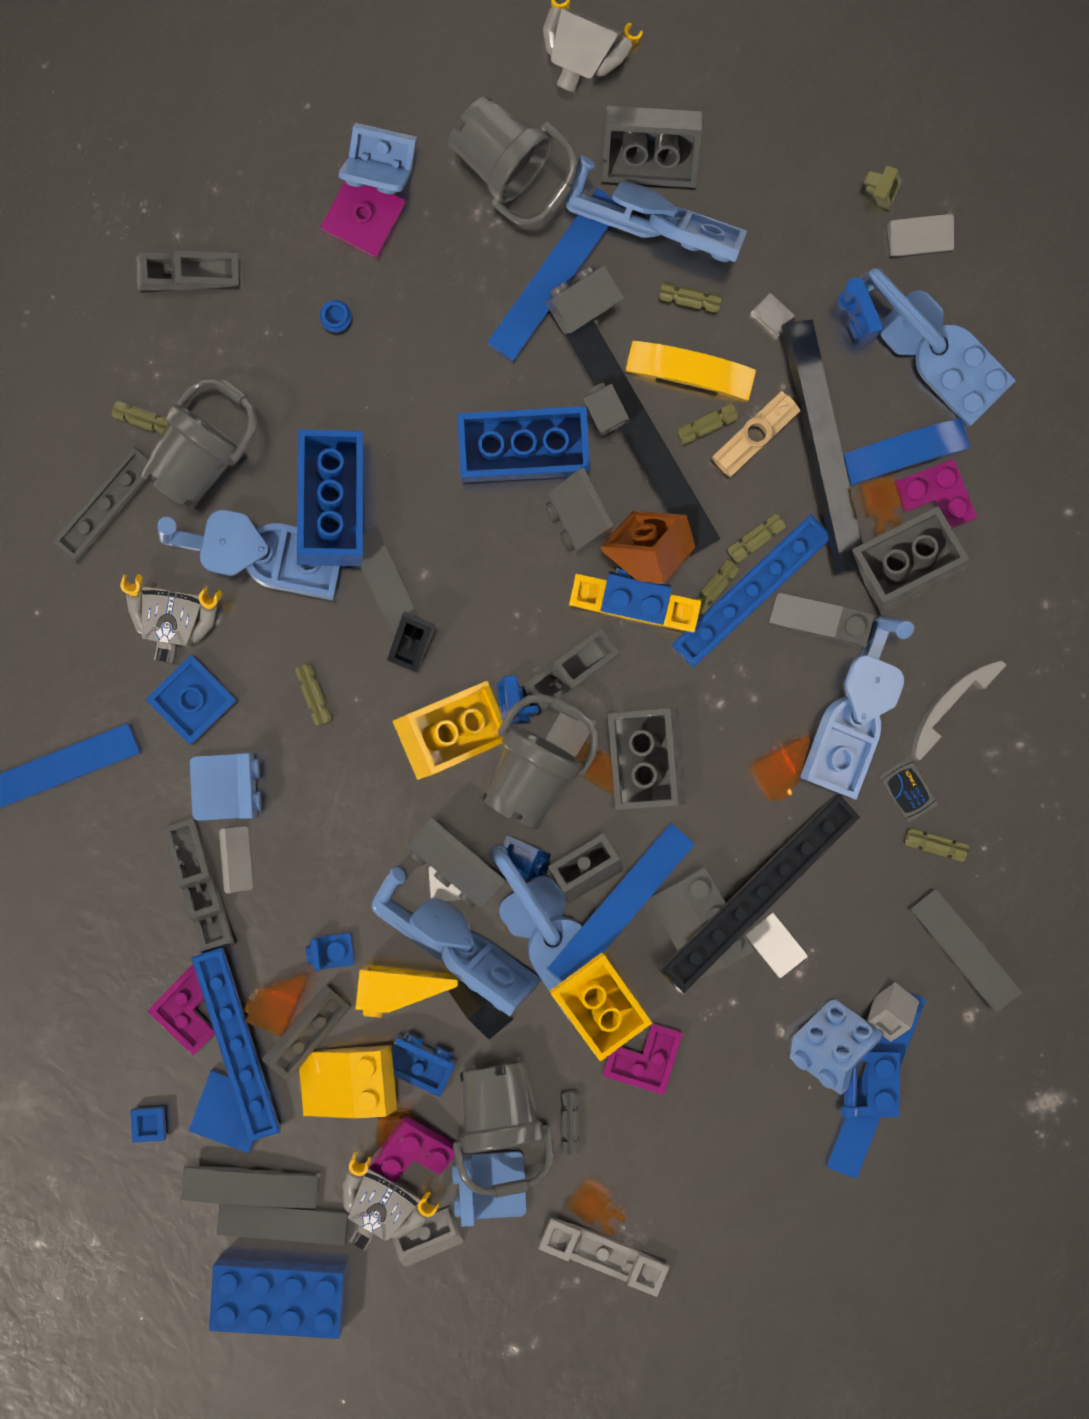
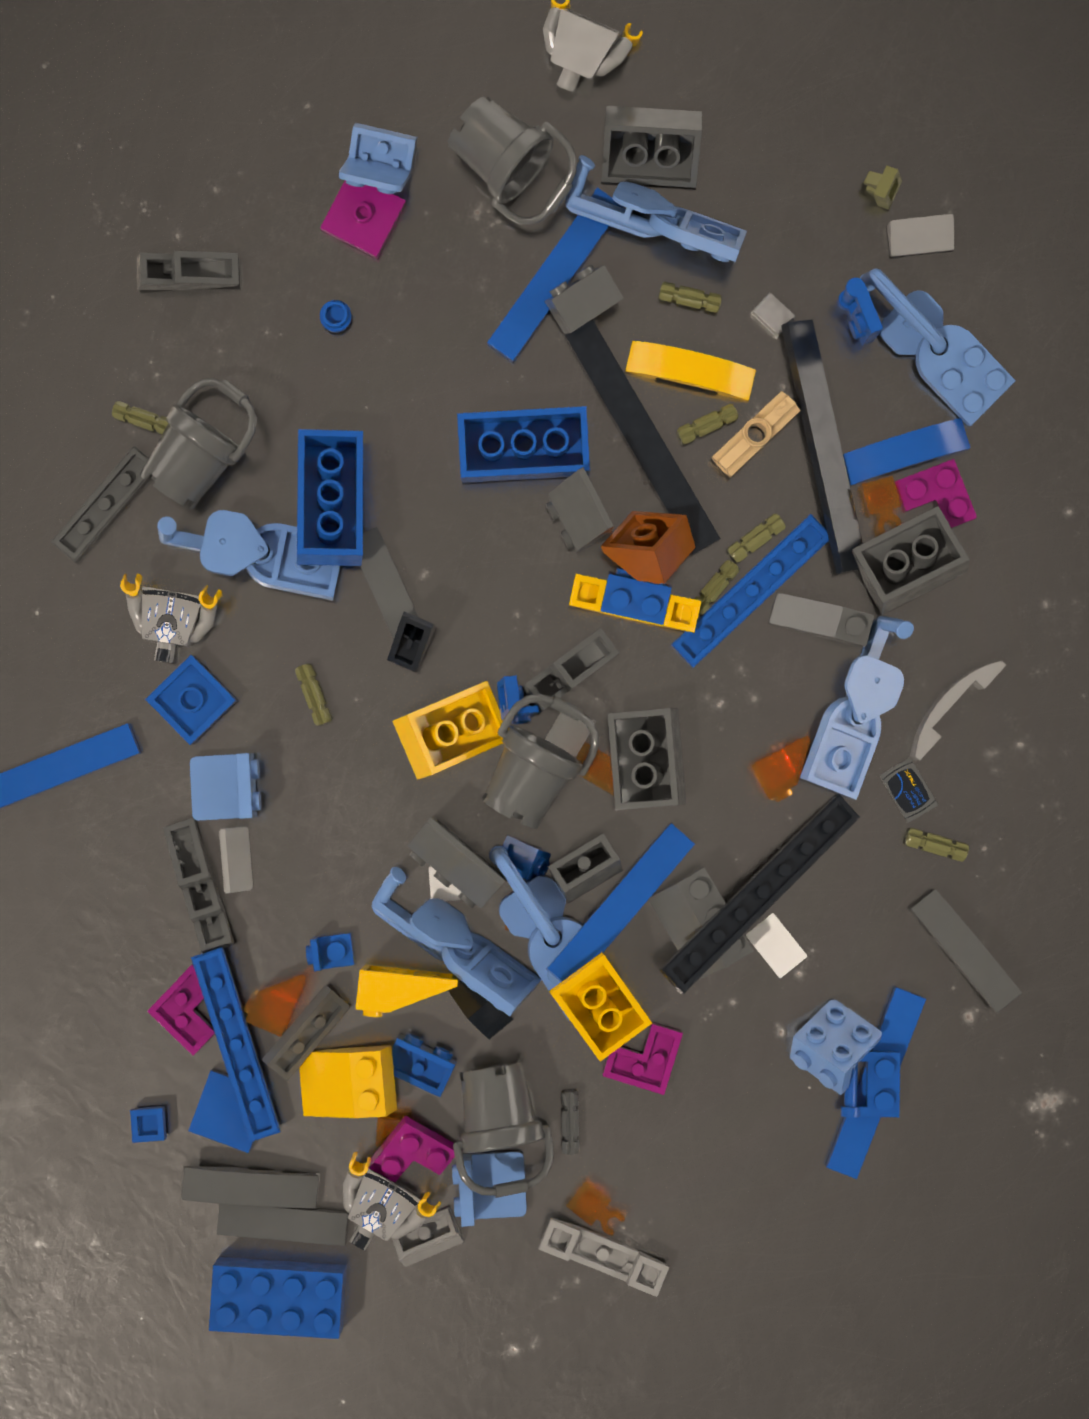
(606, 408): dark grey brick -> none
(893, 1011): light grey panel -> none

